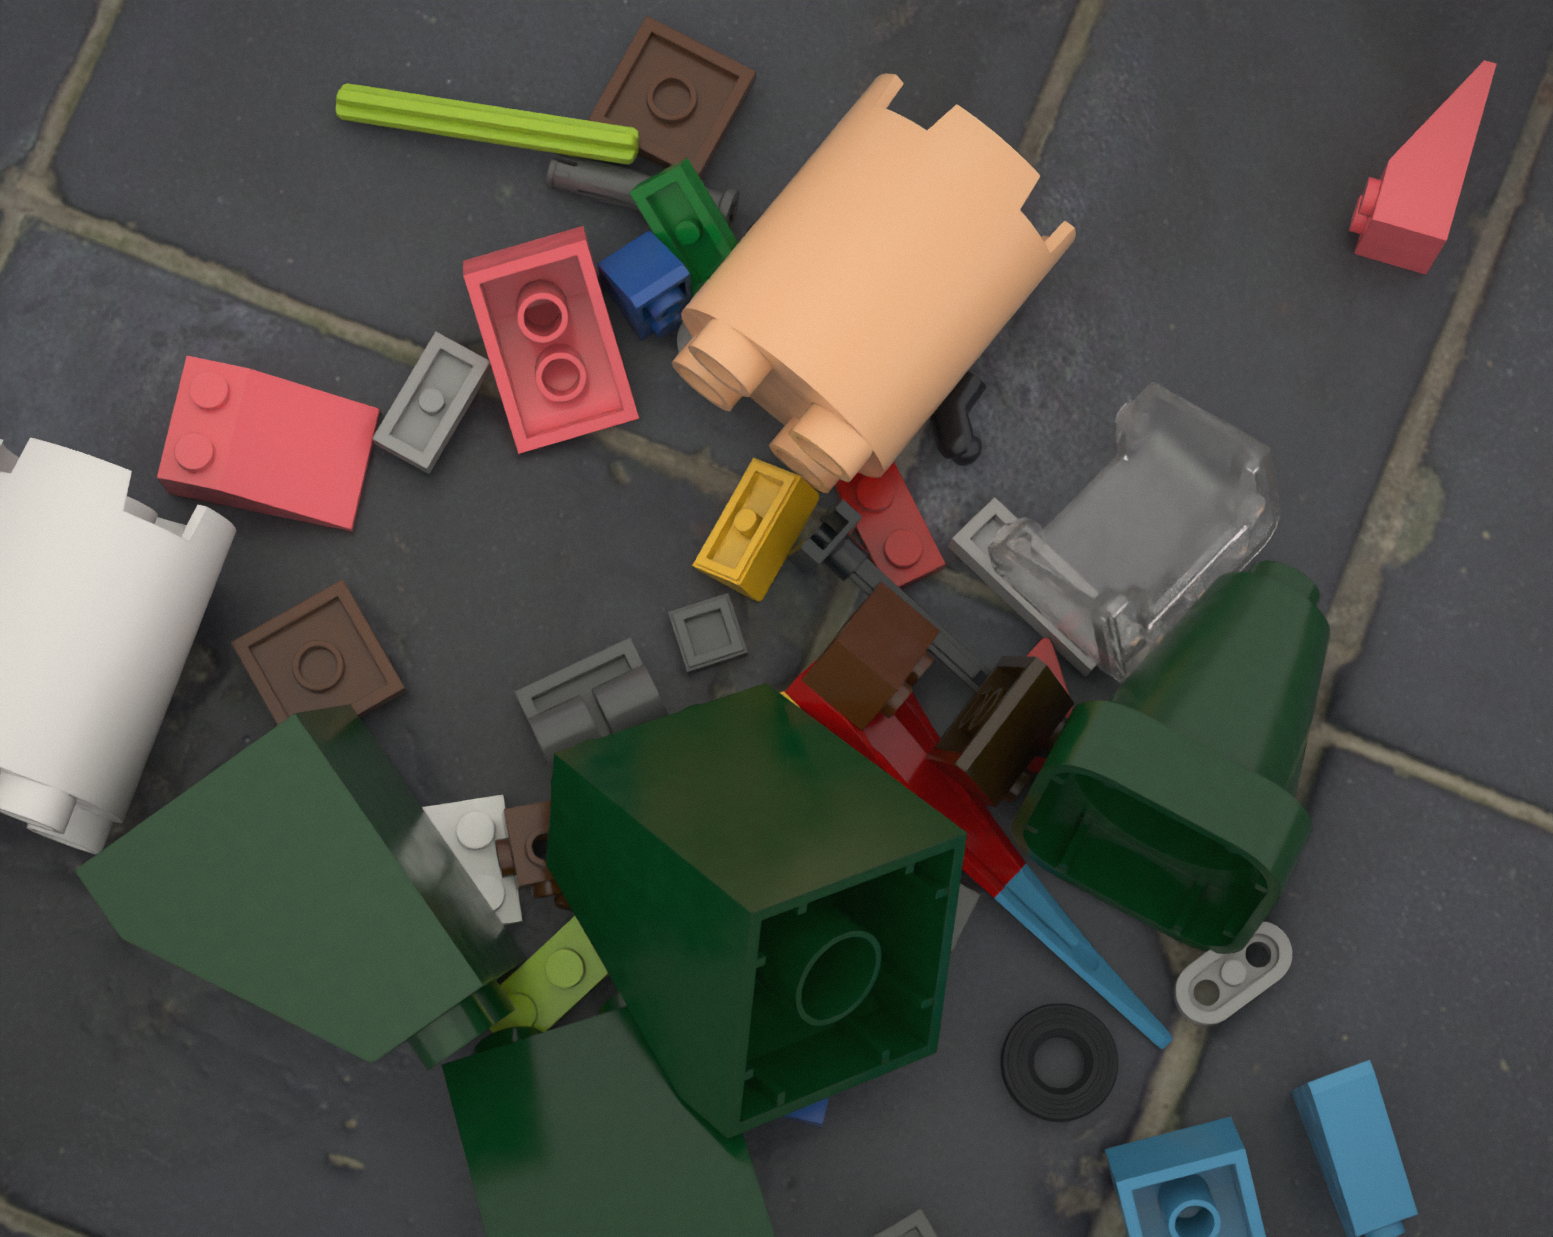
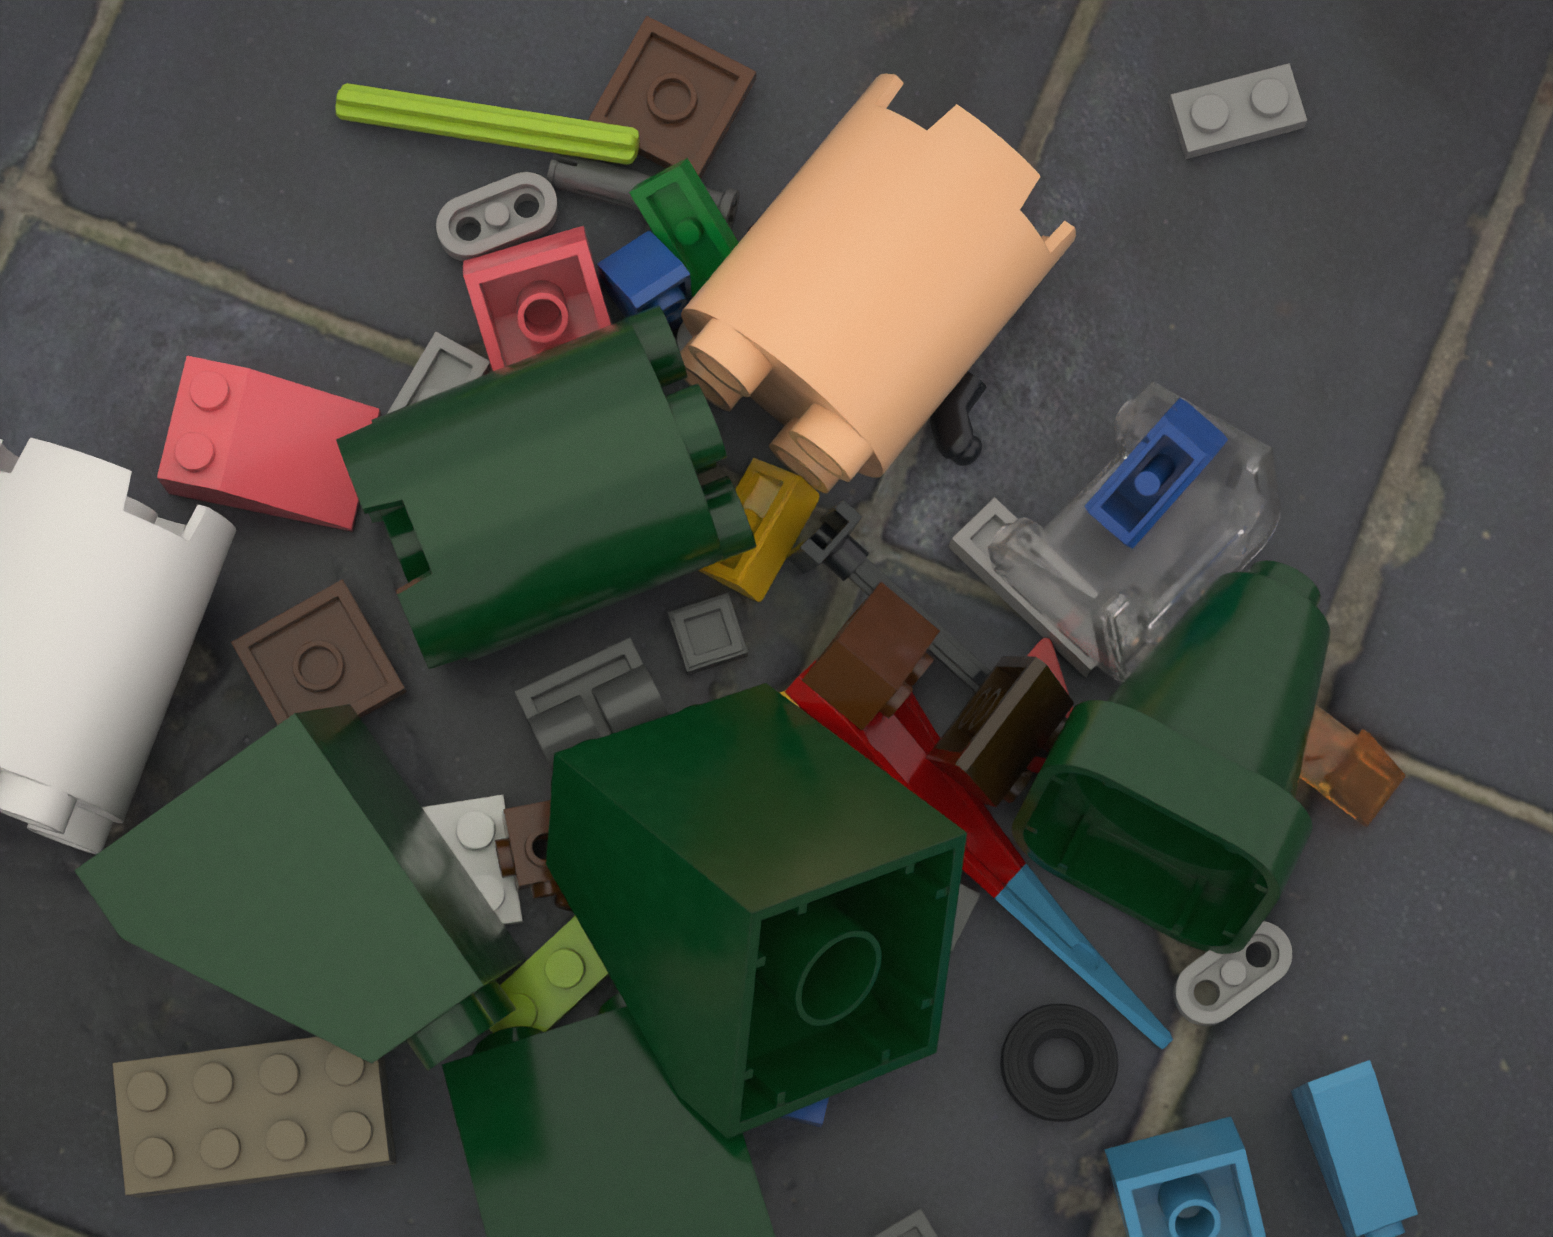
(250, 1116): none -> dark tan brick
(495, 213): none -> light grey plate
(547, 489): none -> dark green brick
(891, 527): red plate -> none
(1156, 473): none -> blue brick
(1237, 111): none -> light grey plate
(1349, 768): none -> clear orange slope
(1412, 205): coral slope -> none

